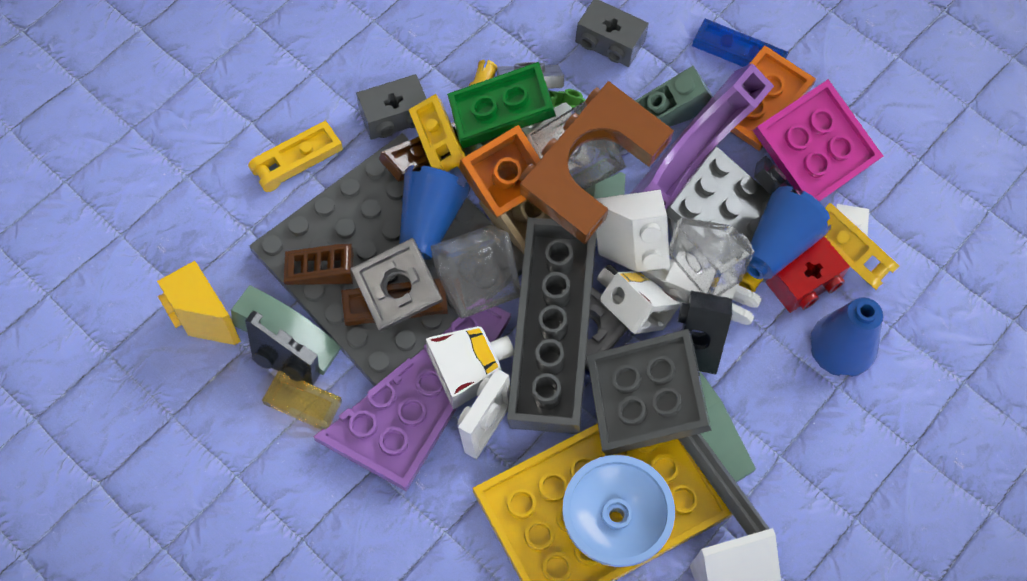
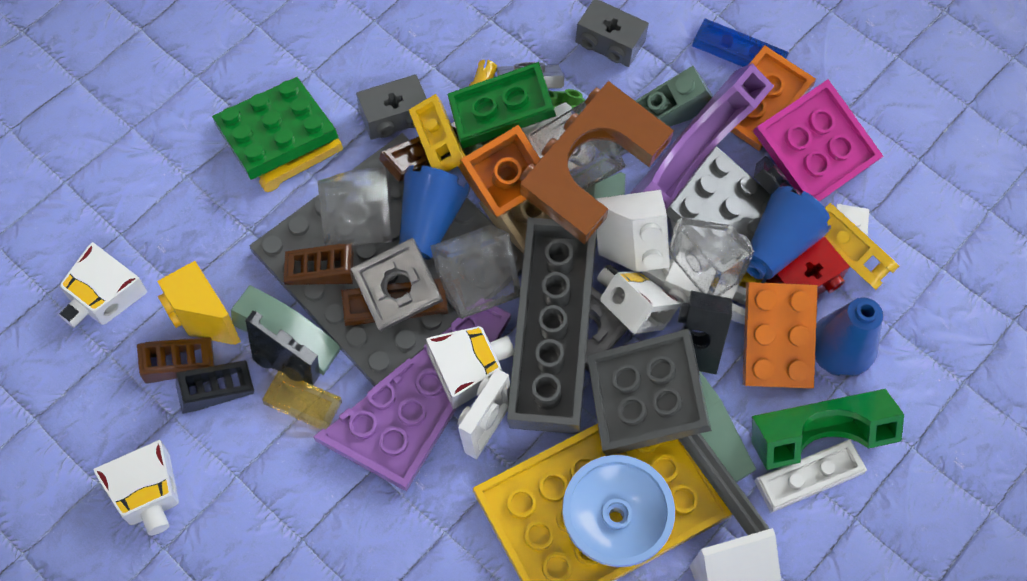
(99, 288): none -> white torso
(141, 486): none -> white torso
(175, 347): none -> reddish brown slope
(216, 396): none -> black slope
(274, 127): none -> green plate
(355, 207): none -> clear slope
(780, 335): none -> orange plate
(810, 476): none -> white tile
(865, 417): none -> green arch

